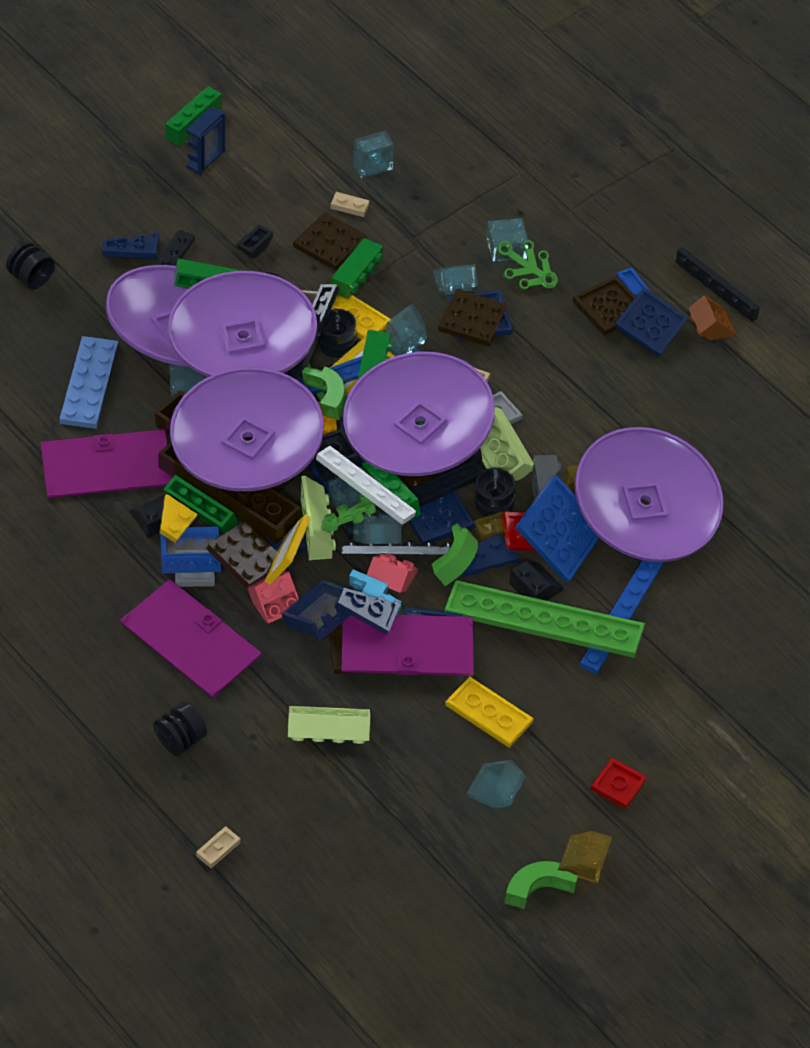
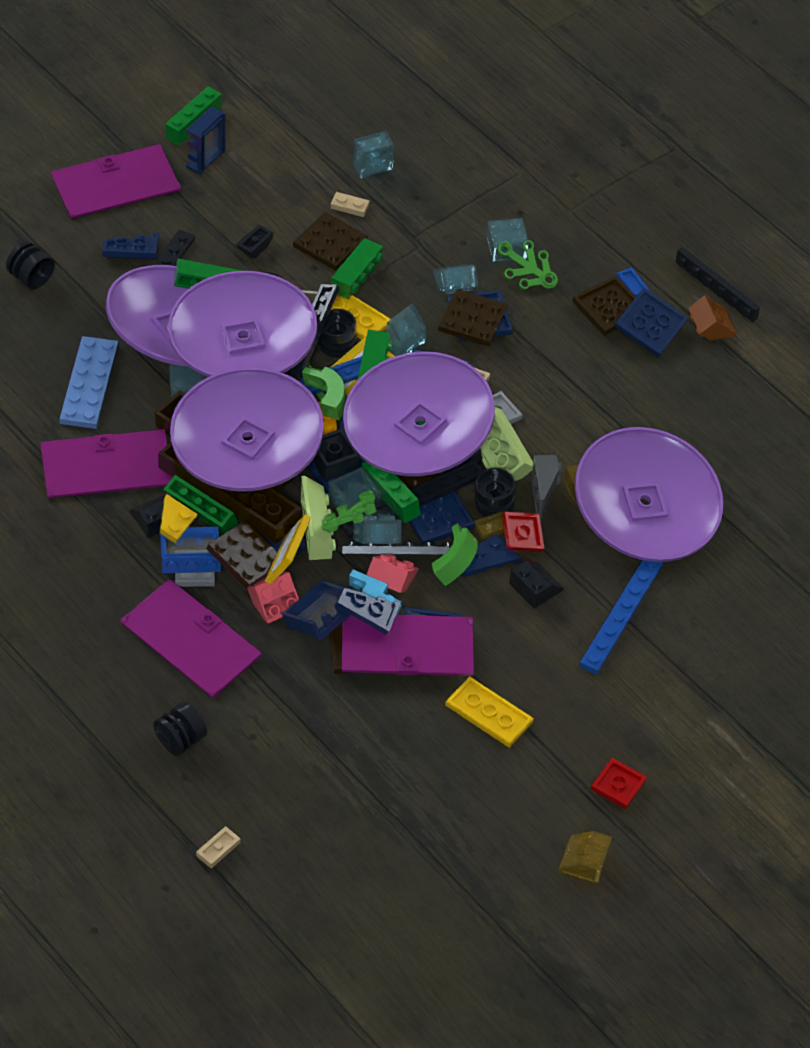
(115, 181): none -> magenta door
(329, 723): yellowish green slope -> none
(366, 485): white plate -> none
(497, 783): clear light blue slope -> none
(537, 876): bright green arch -> none
(546, 618): bright green plate -> none
(557, 529): blue plate -> none

